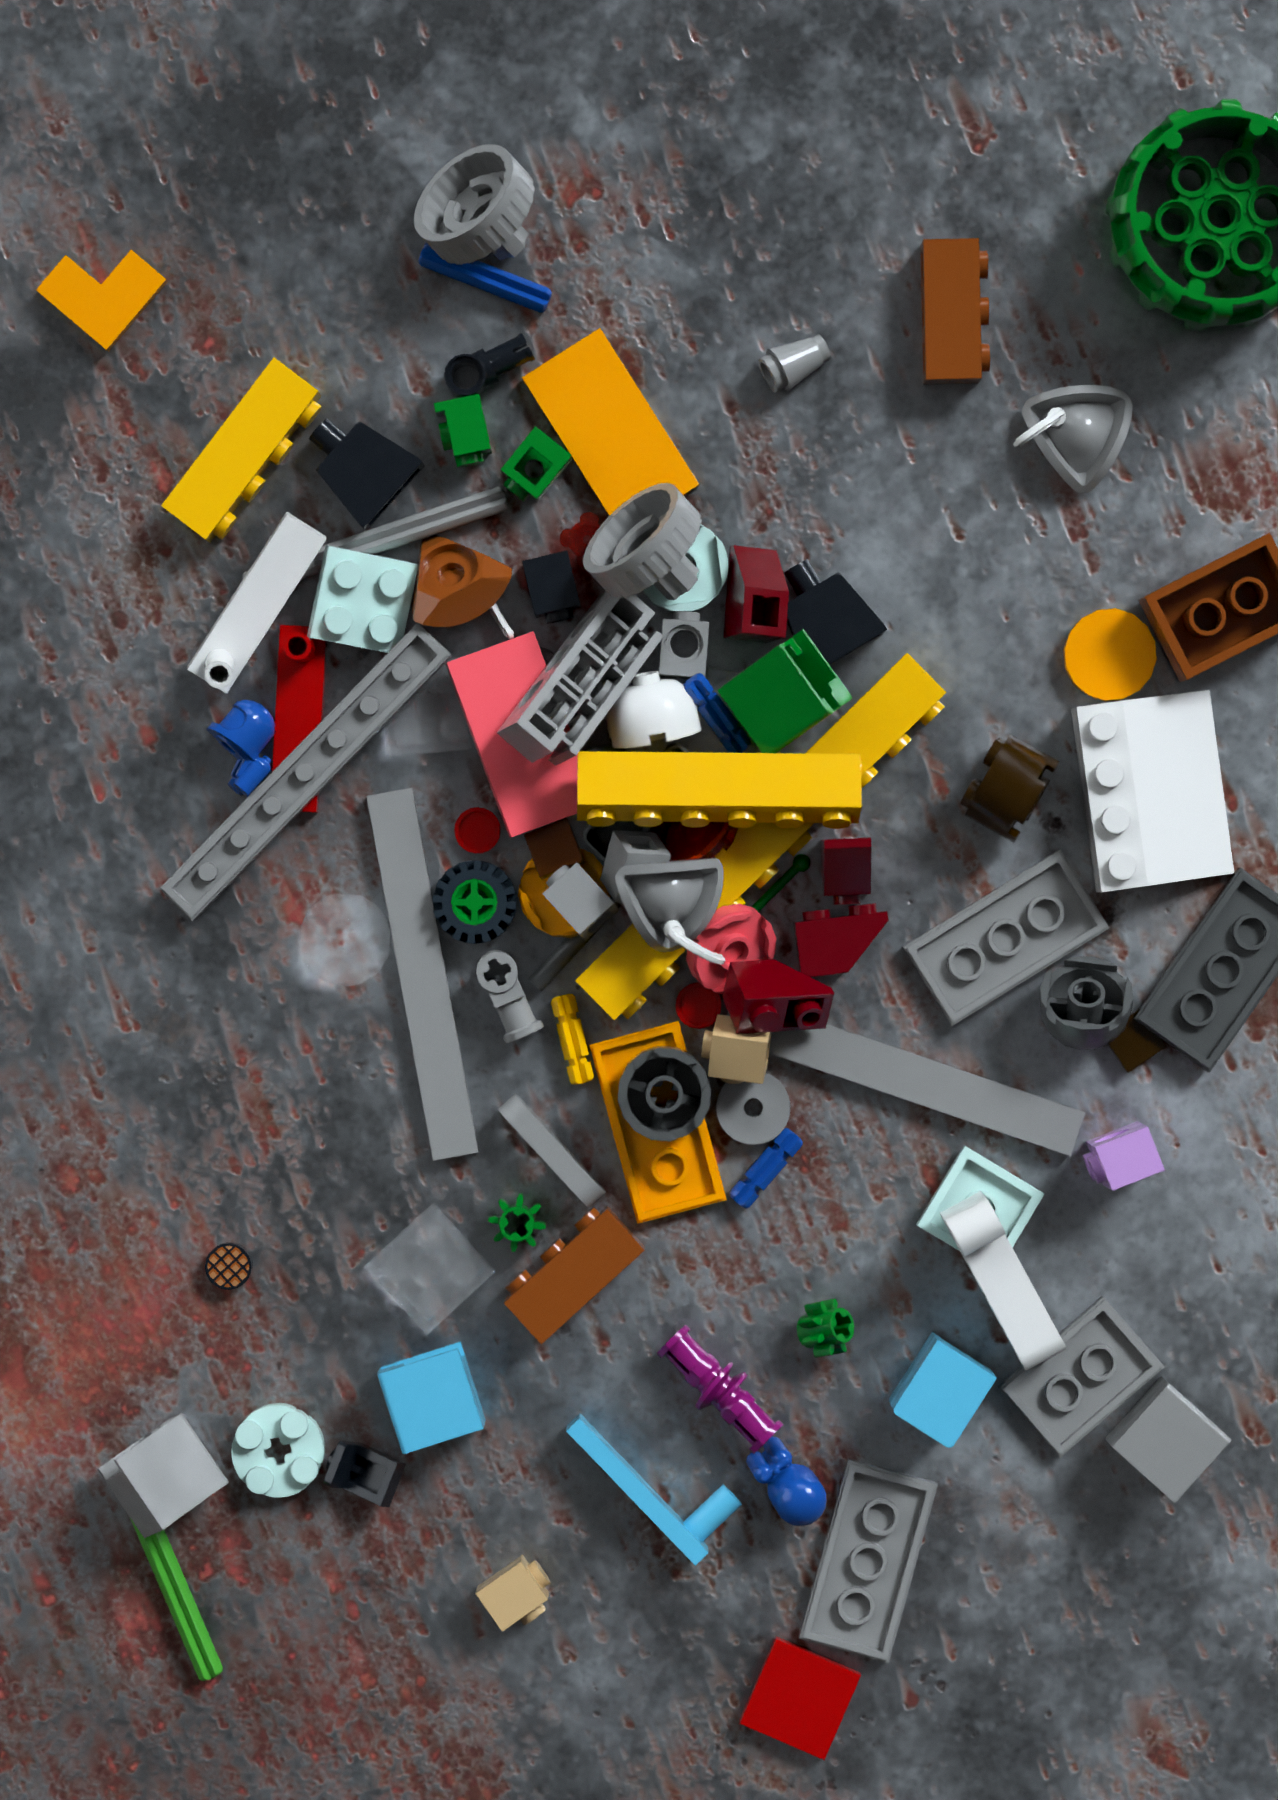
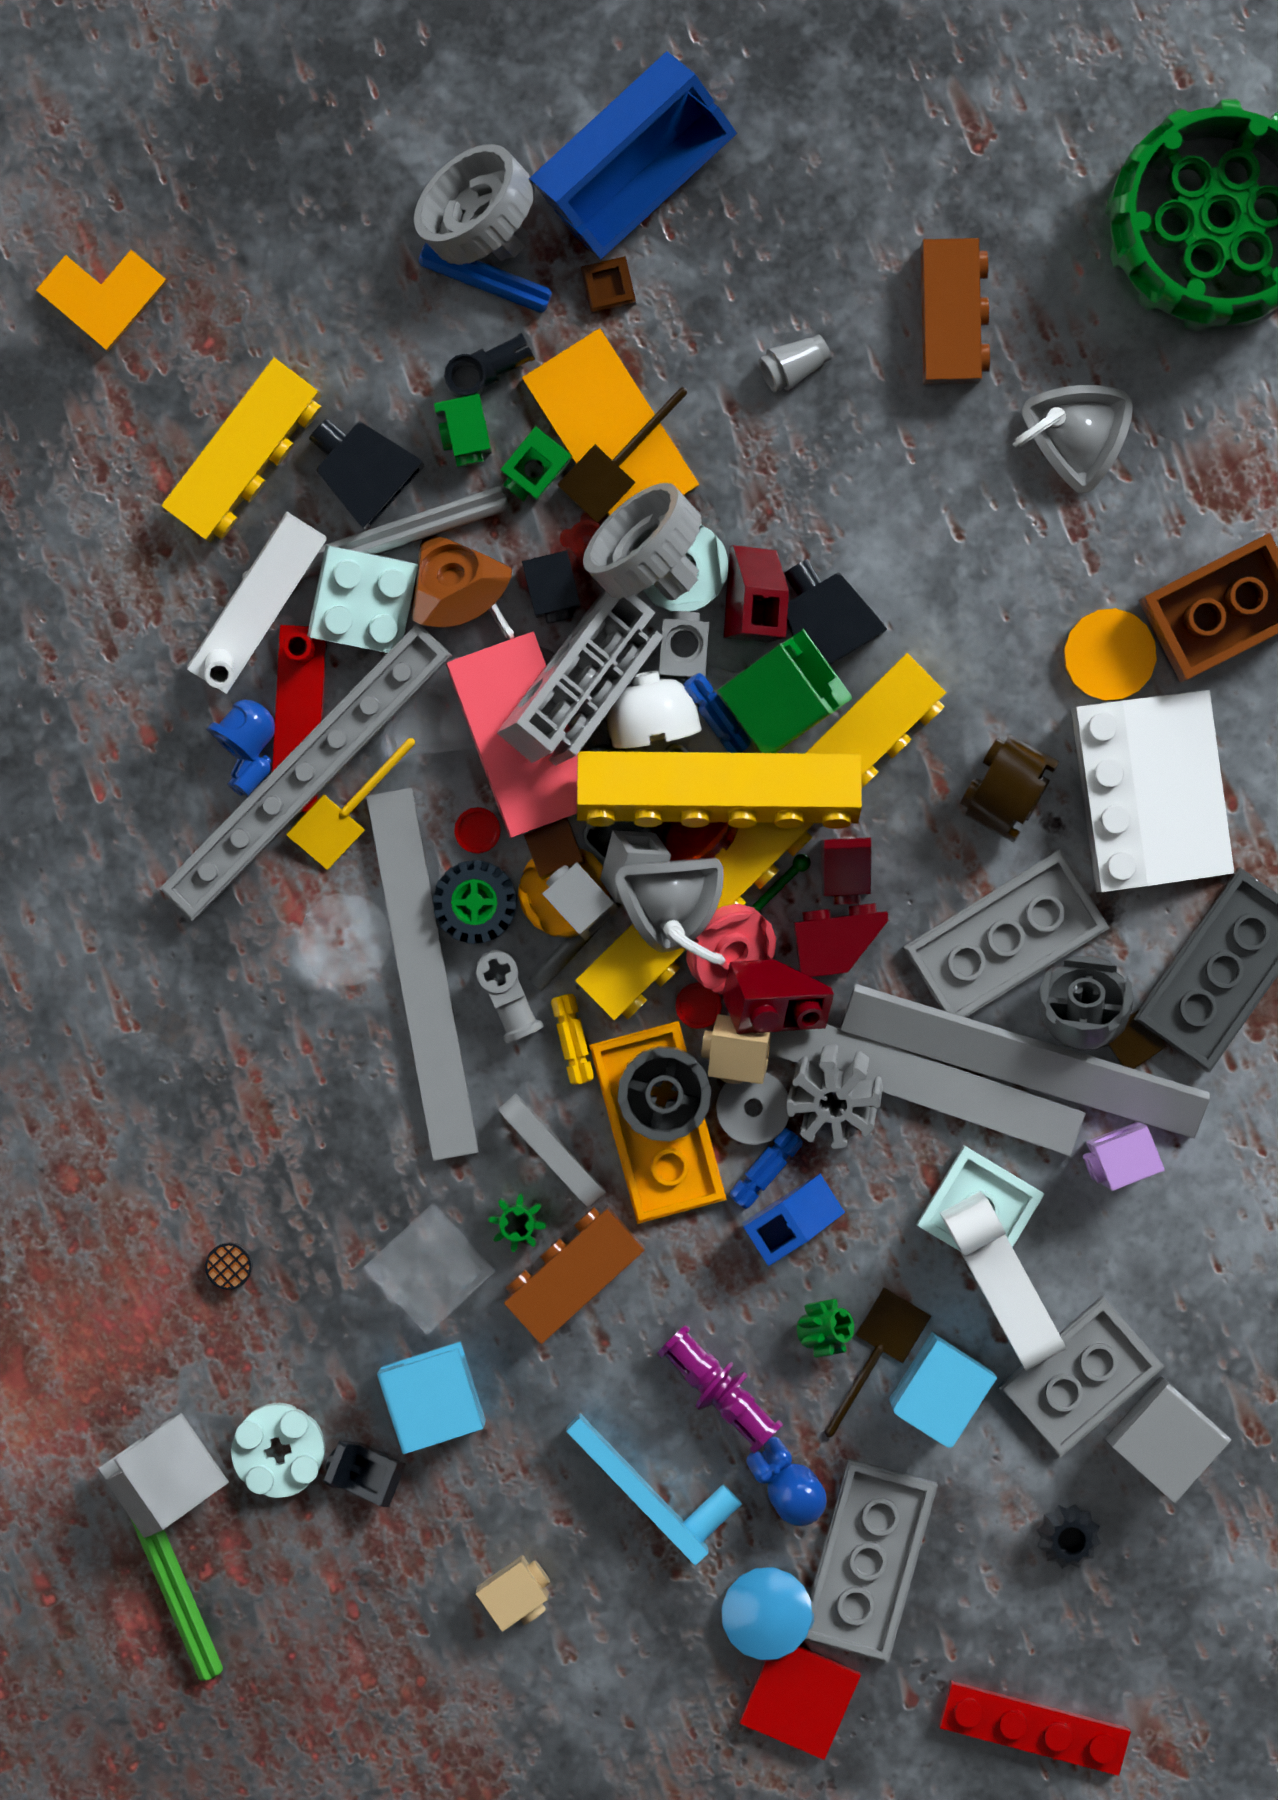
(329, 830): none -> yellow piece
(598, 481): none -> dark brown piece
(608, 284): none -> reddish brown tile
(633, 155): none -> blue piece
(767, 1613): none -> dark azure dish
(793, 1219): none -> blue slope
(815, 1096): none -> light grey gear
(891, 1328): none -> dark brown piece
(1025, 1061): none -> light grey tile
(1034, 1728): none -> red plate
(1068, 1536): none -> black piece

